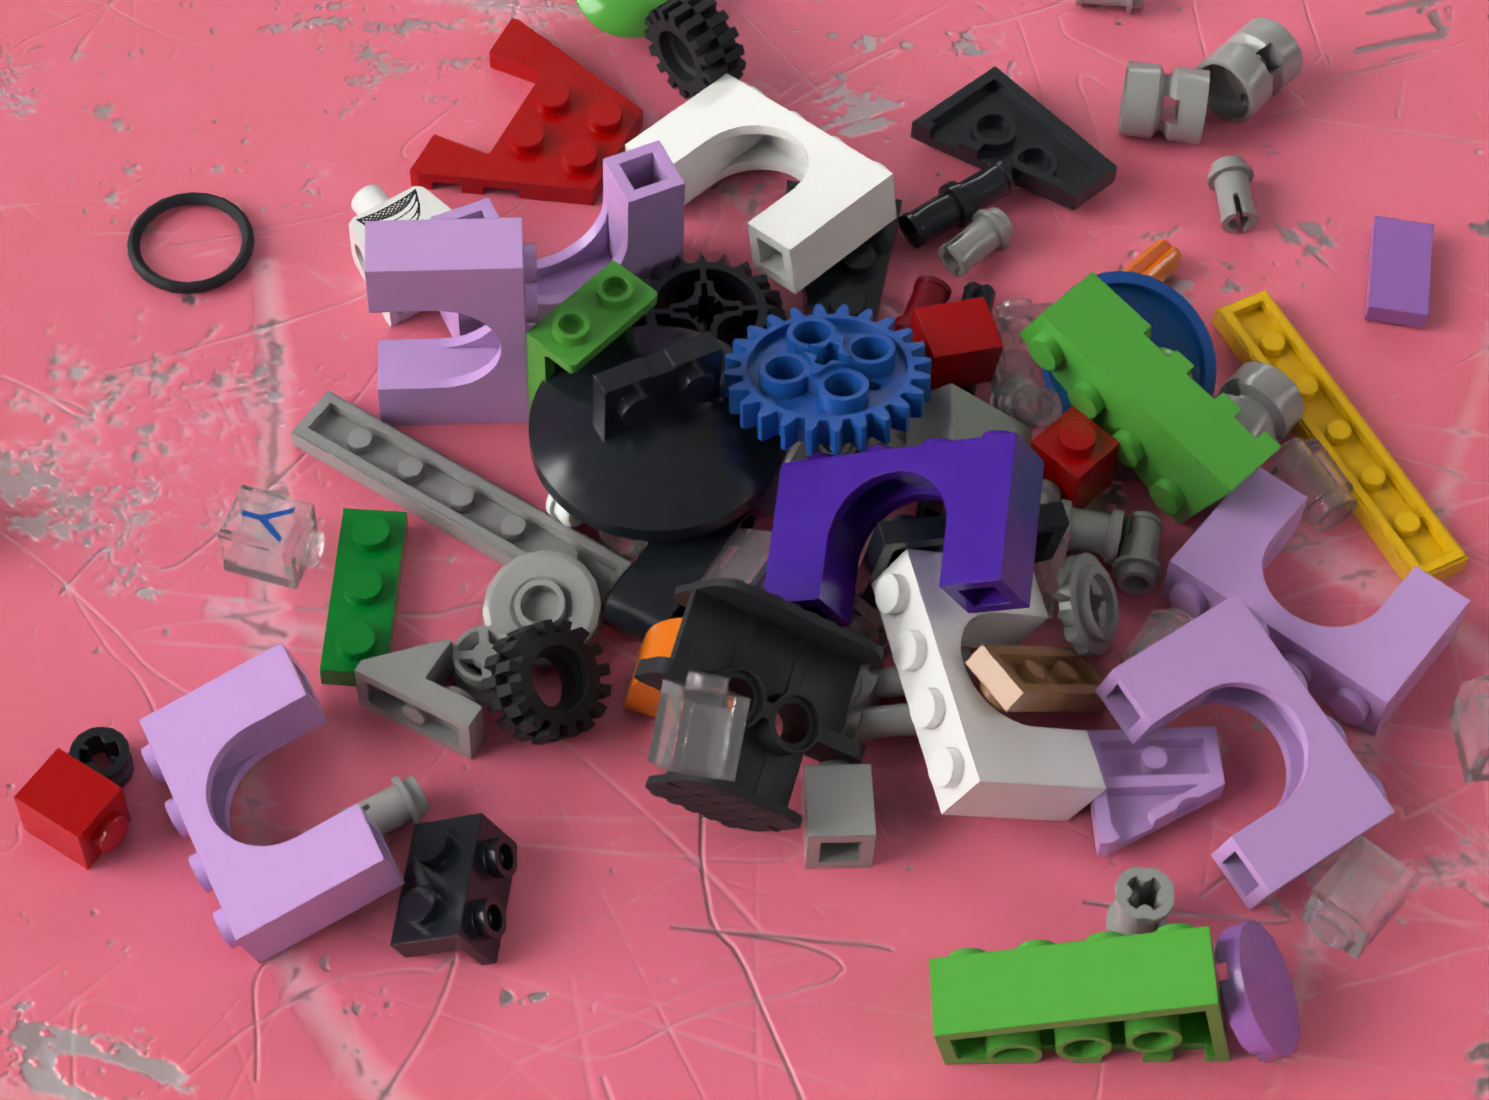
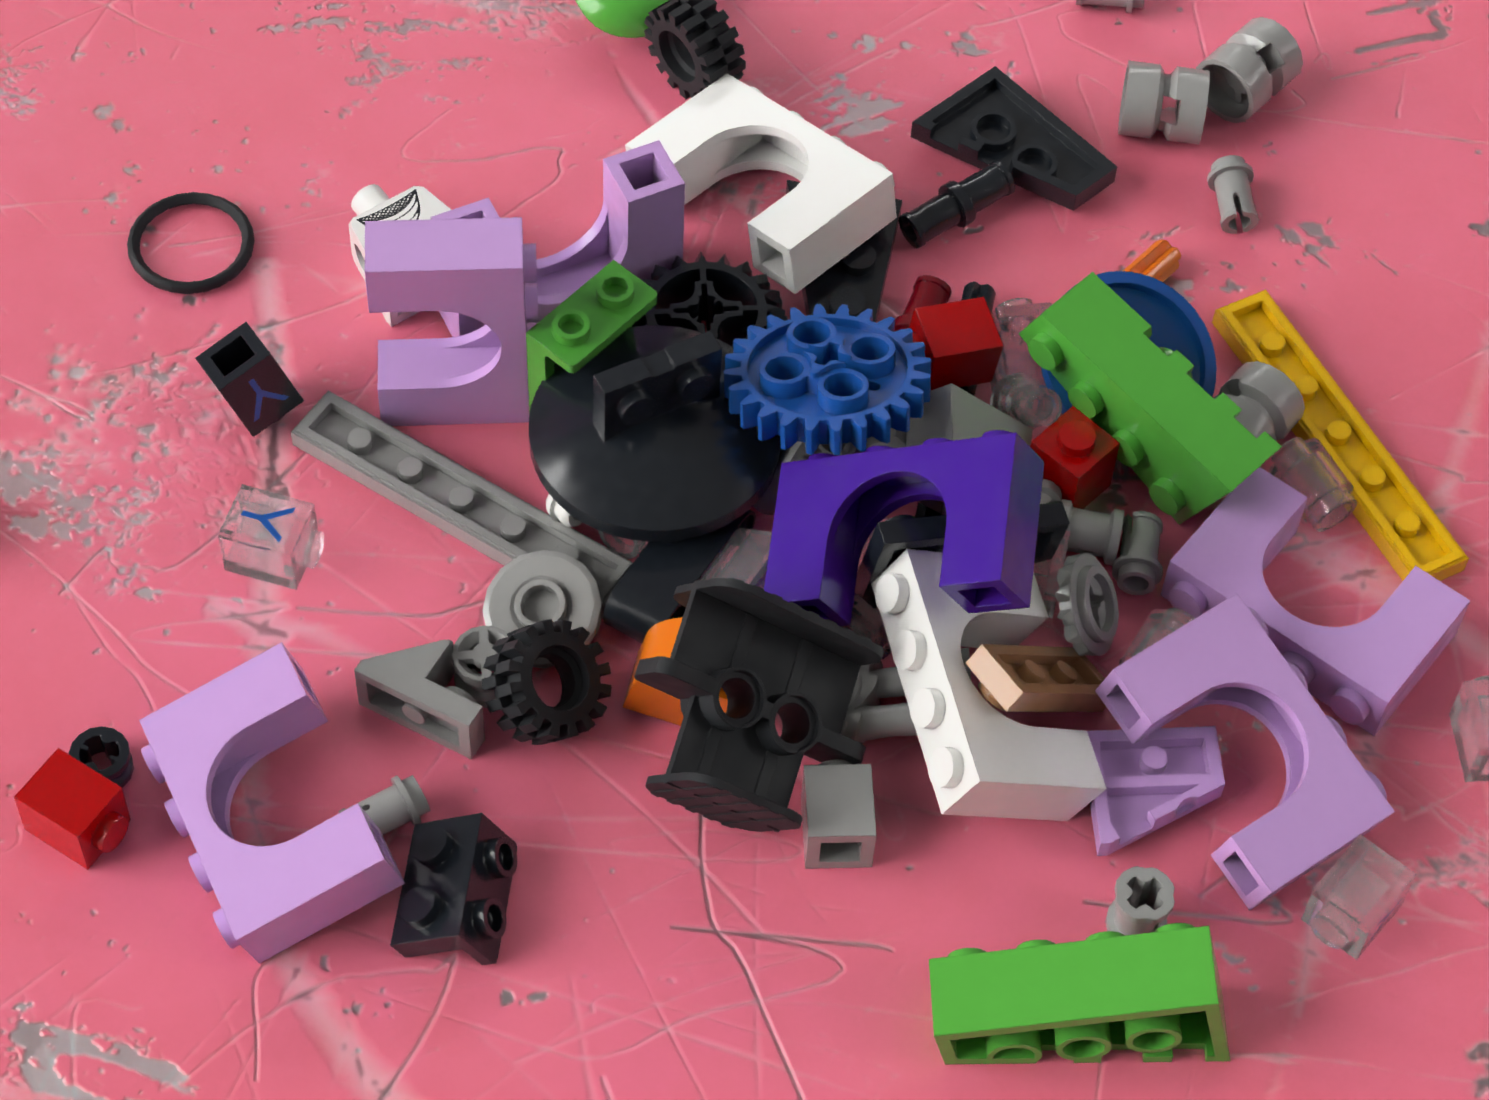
(249, 379): none -> black brick
(363, 592): green plate -> none
(554, 139): red wing -> none
(699, 727): clear brick -> none
(987, 233): light grey pin -> none
(1258, 992): medium lavender tile -> none
(1399, 272): medium lavender tile -> none

